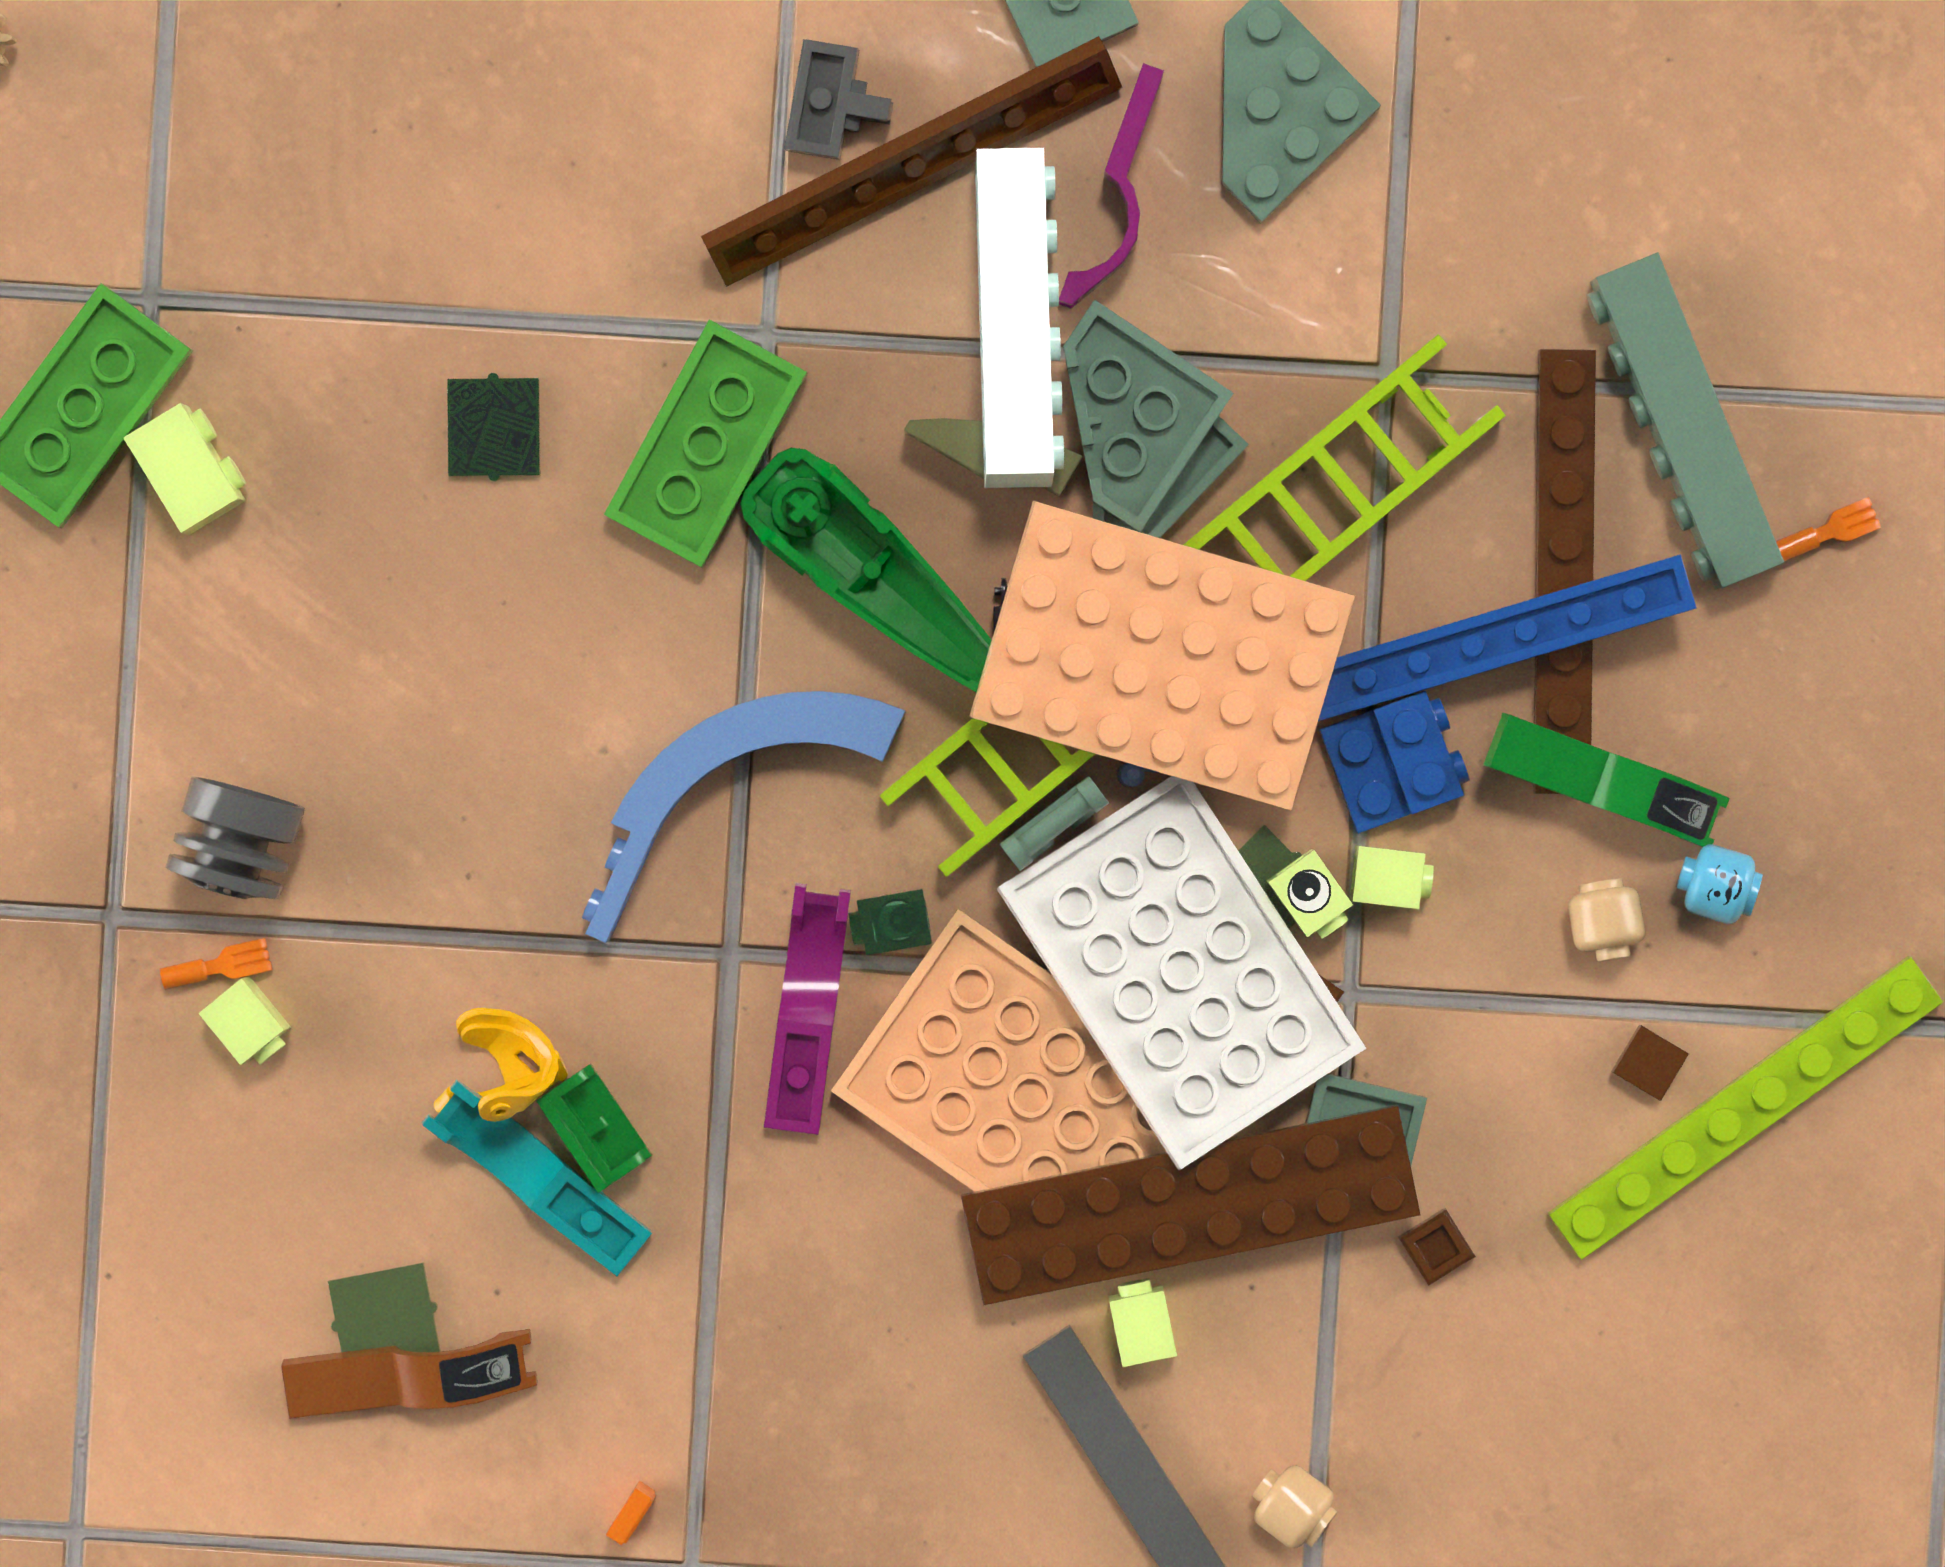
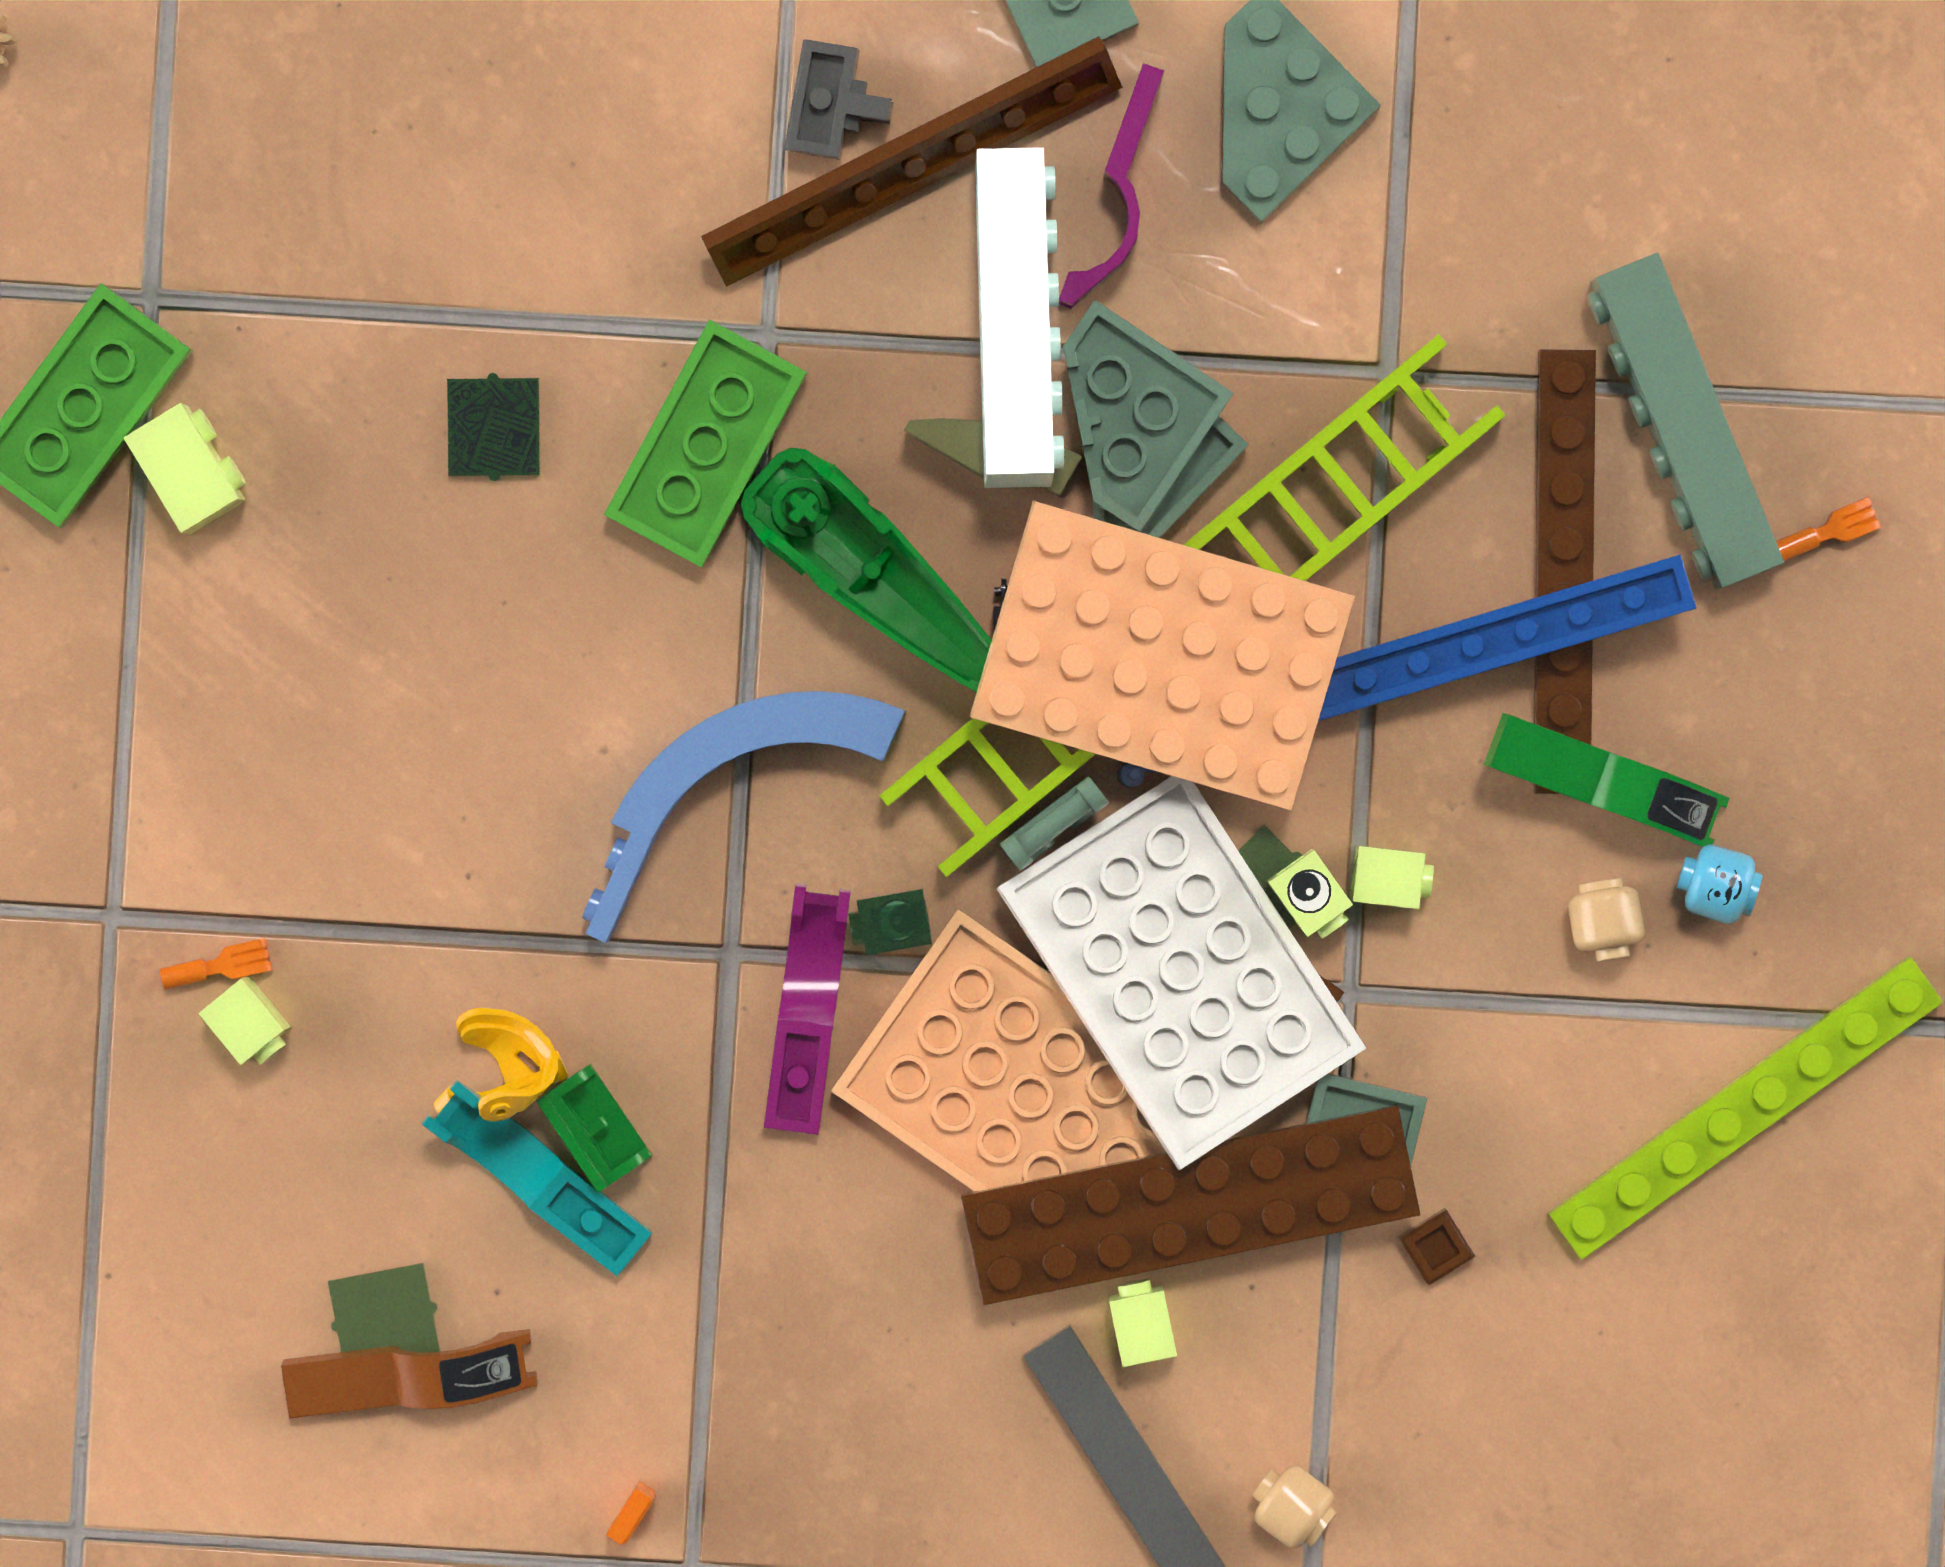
(235, 839): dark grey wheel -> none
(1394, 761): blue plate -> none
(1650, 1062): reddish brown tile -> none

